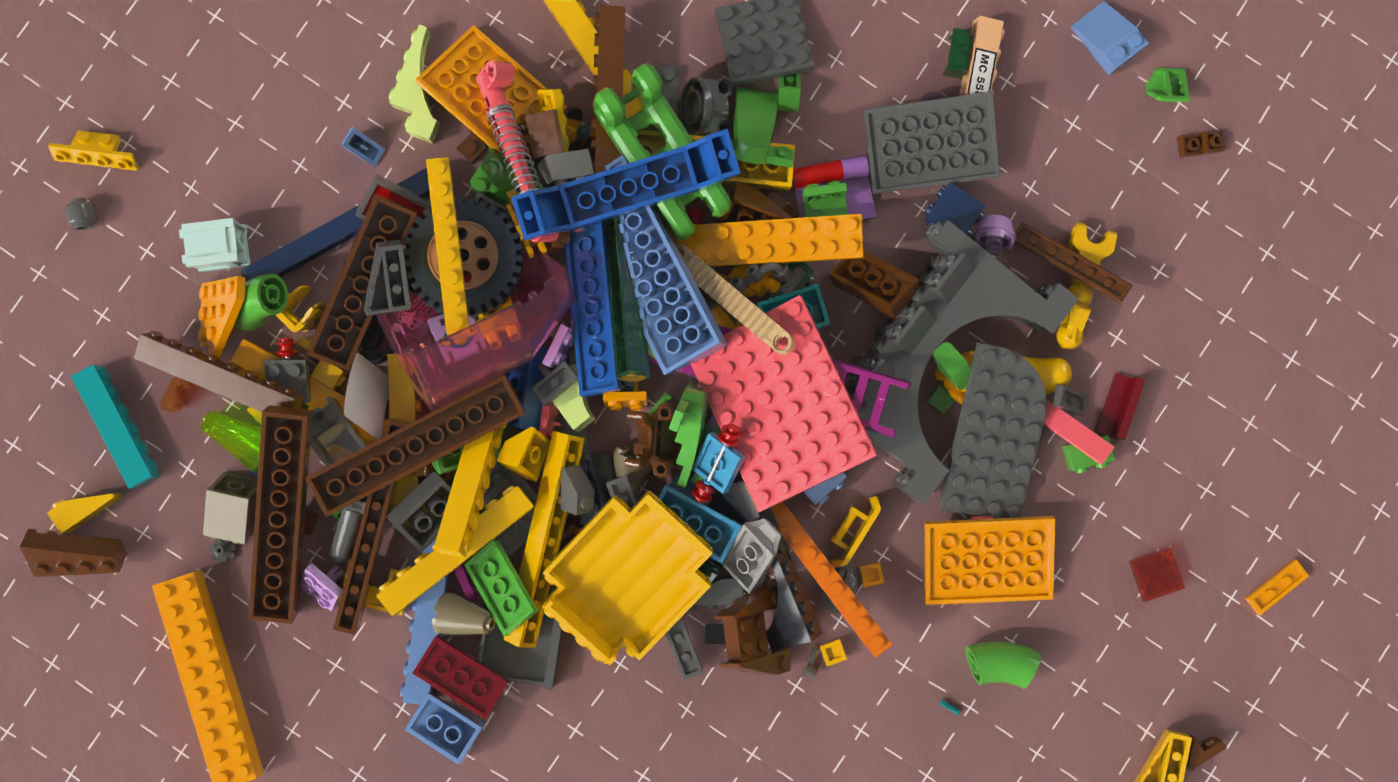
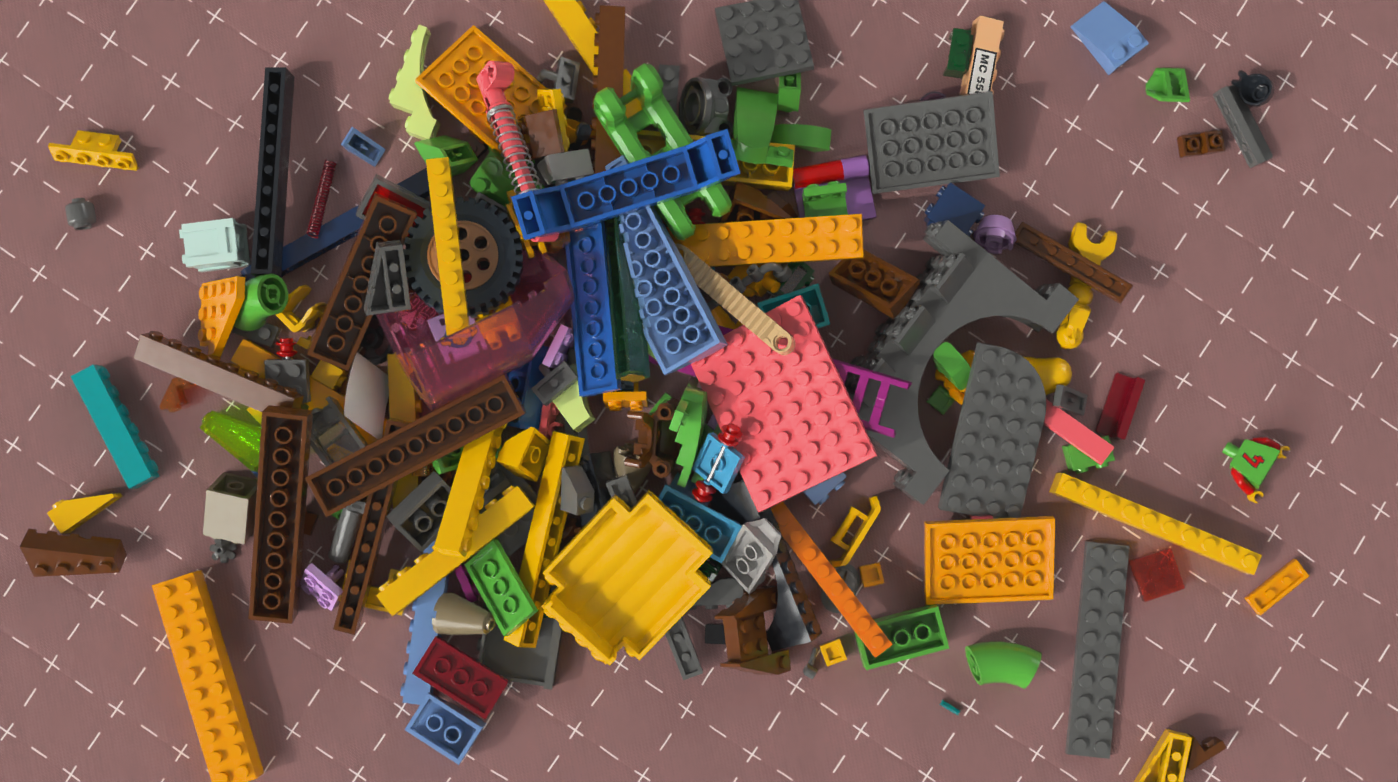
(265, 335): none -> dark grey plate
(272, 172): none -> black brick
(321, 193): none -> dark red piece
(458, 151): none -> bright green slope
(564, 77): none -> dark grey plate
(802, 136): none -> bright green brick
(911, 633): none -> bright green brick
(1097, 650): none -> dark grey plate
(1155, 523): none -> yellow brick
(1242, 126): none -> dark grey panel
(1253, 463): none -> bright green torso
(1254, 88): none -> black piece

